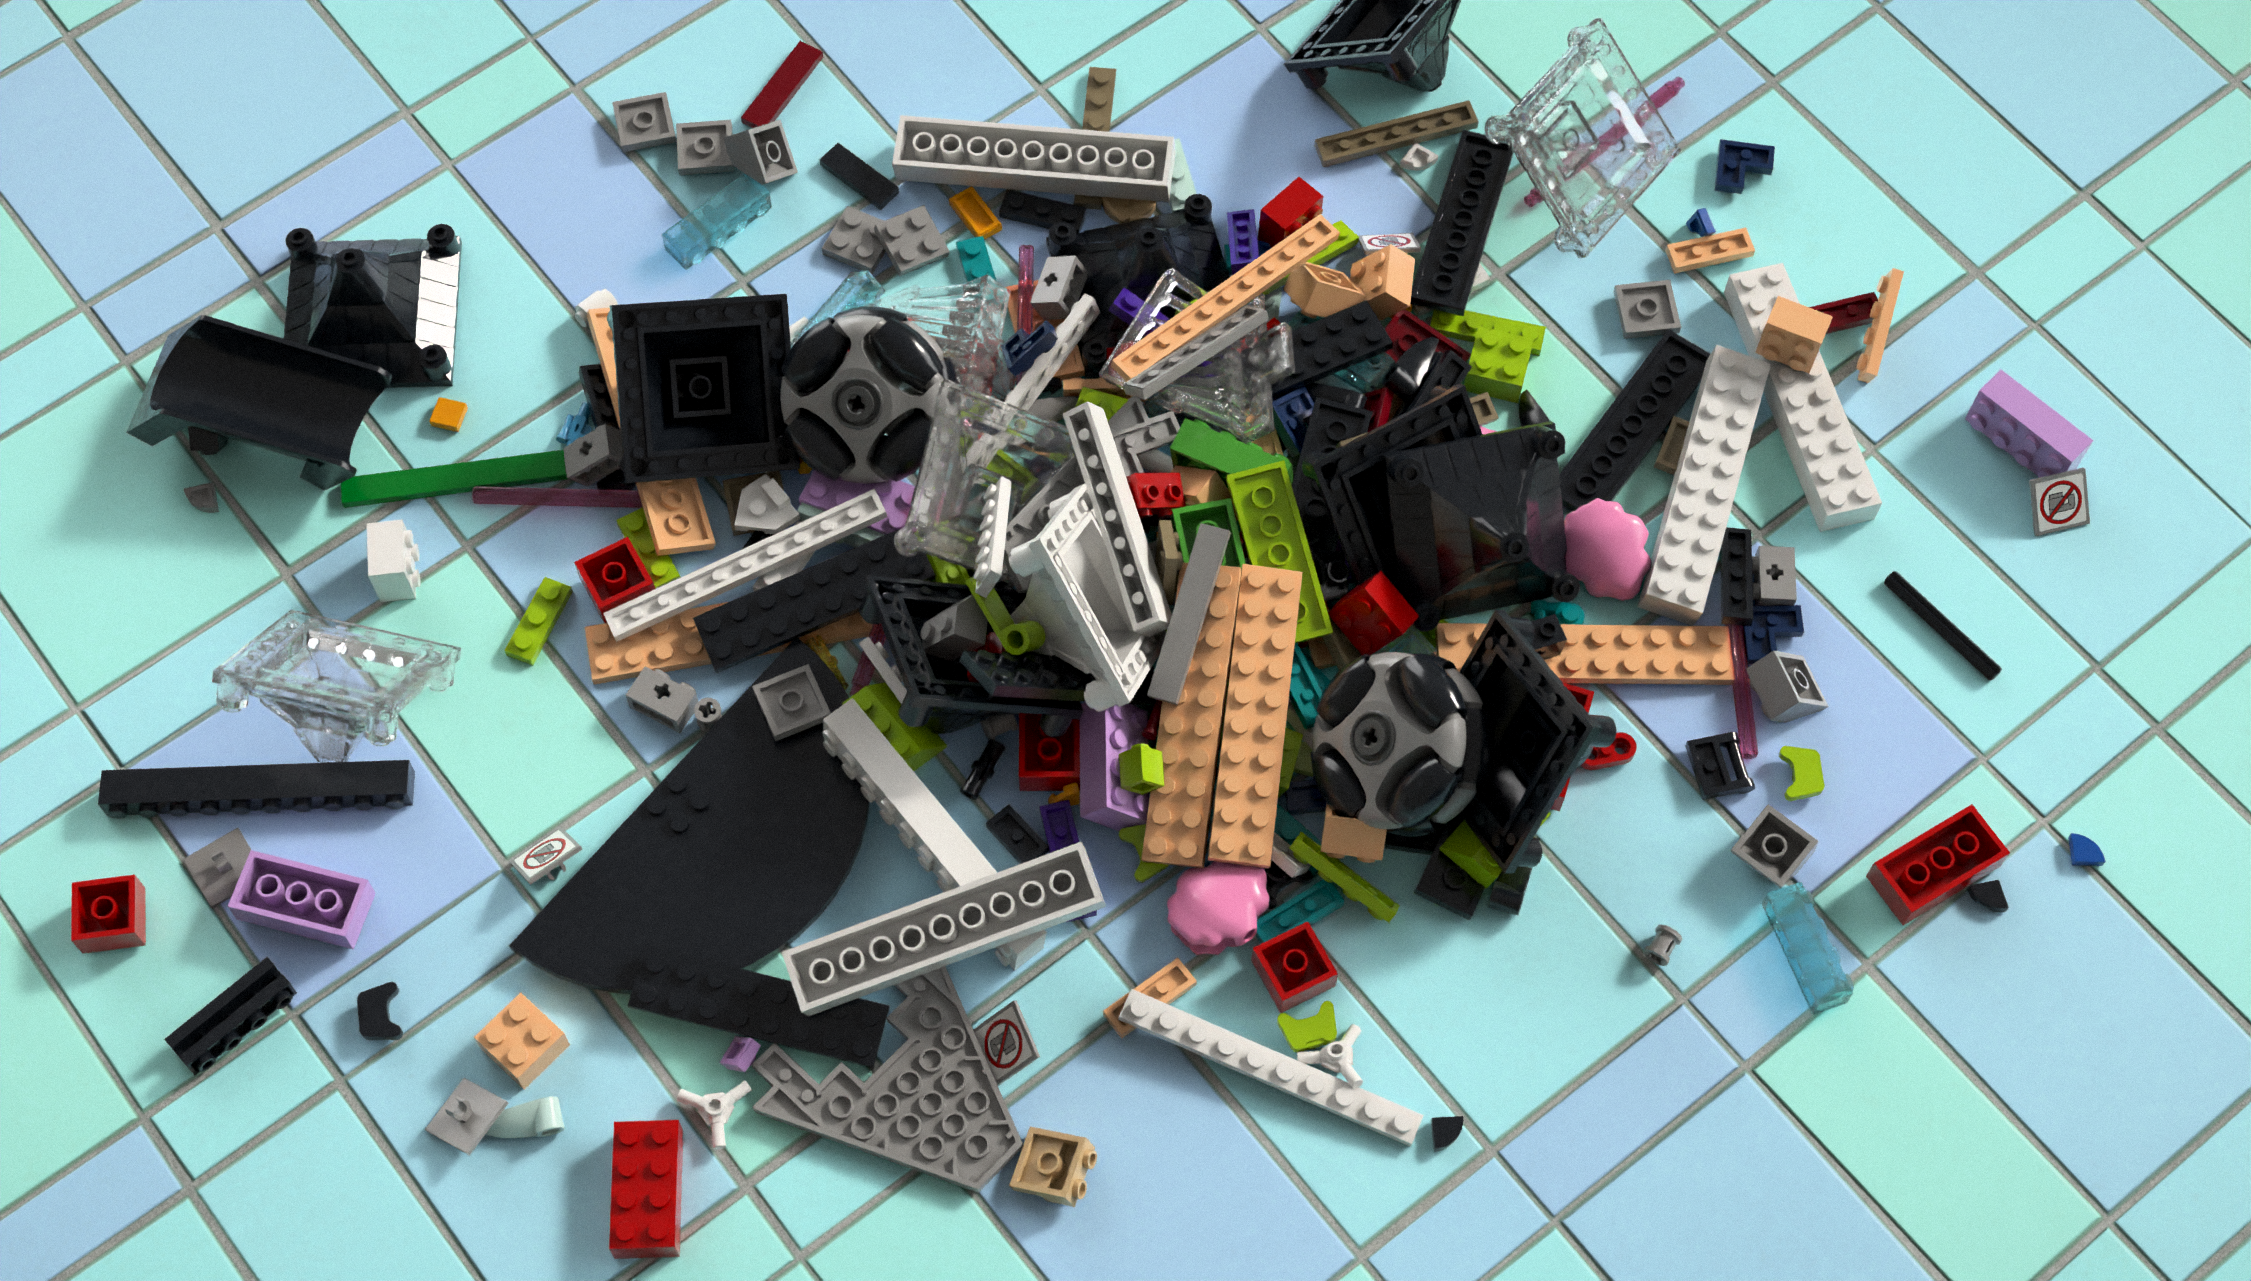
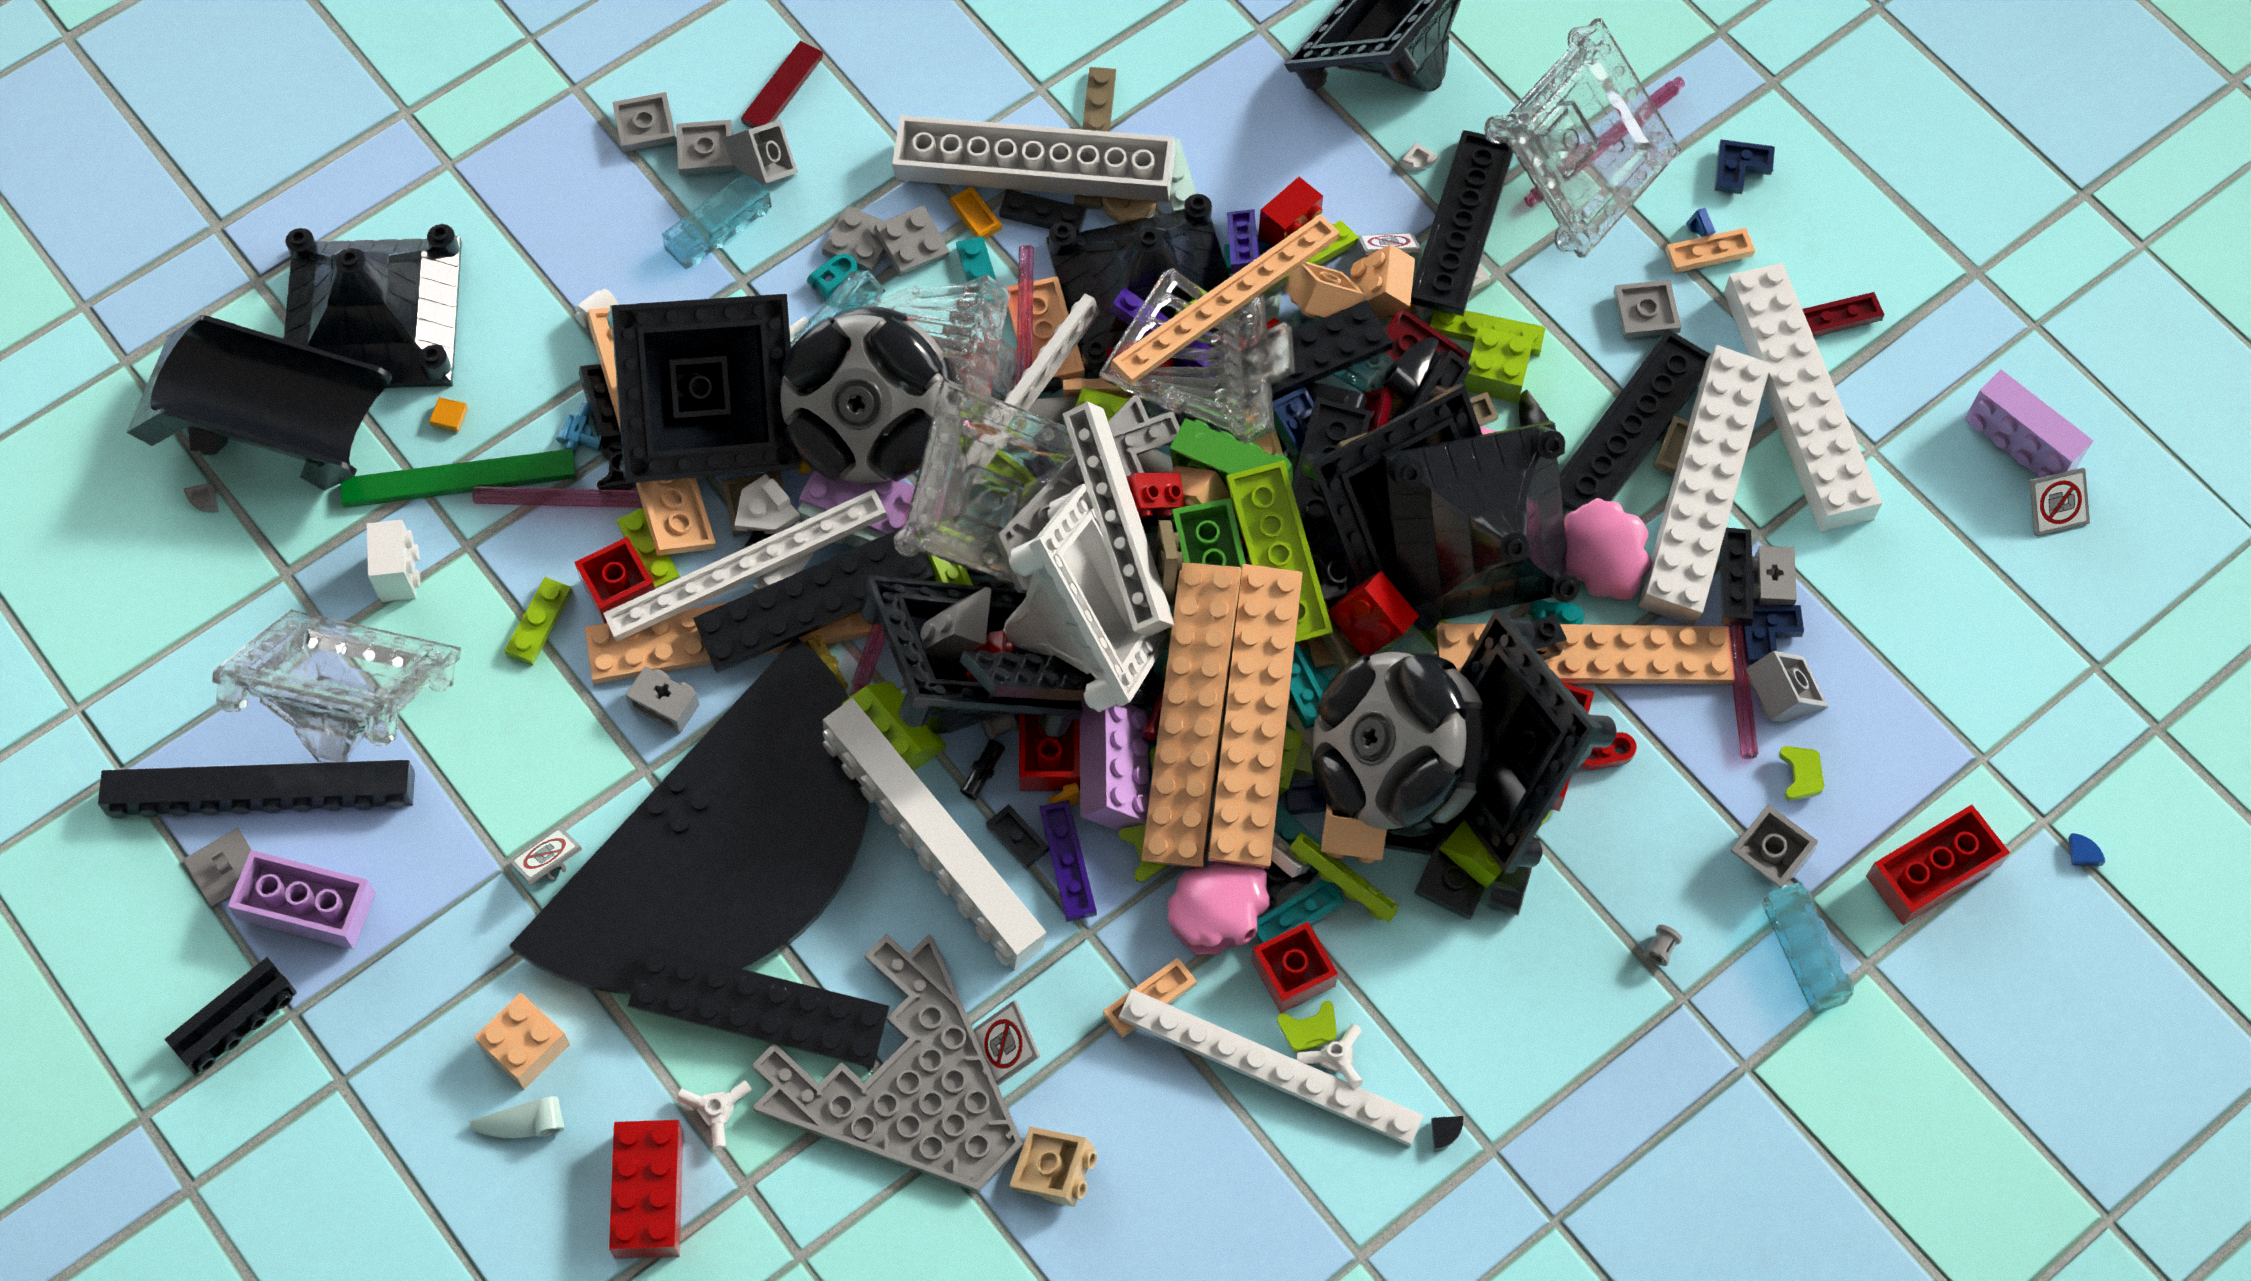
(108, 914): red brick -> none
(374, 1013): black piece -> none
(466, 1116): light grey piece -> none
(594, 455): light grey brick -> none
(706, 714): light grey bush -> none
(740, 1054): lavender plate -> none
(791, 702): light grey plate -> none
(837, 268): none -> teal plate
(859, 176): black tile -> none
(891, 676): white plate -> none
(943, 929): white brick -> none
(993, 536): white plate -> none
(1015, 638): lime door -> none
(1023, 348): dark blue plate -> none
(1059, 287): light grey brick -> none
(1141, 769): lime brick -> none
(1189, 614): light grey tile -> none
(1195, 352): light grey tile -> none
(1396, 133): dark tan plate -> none
(1711, 768): black plate -> none
(1793, 334): light nougat brick -> none
(1877, 335): light nougat plate -> none
(1942, 625): black axle -> none
(1989, 895): black tile -> none

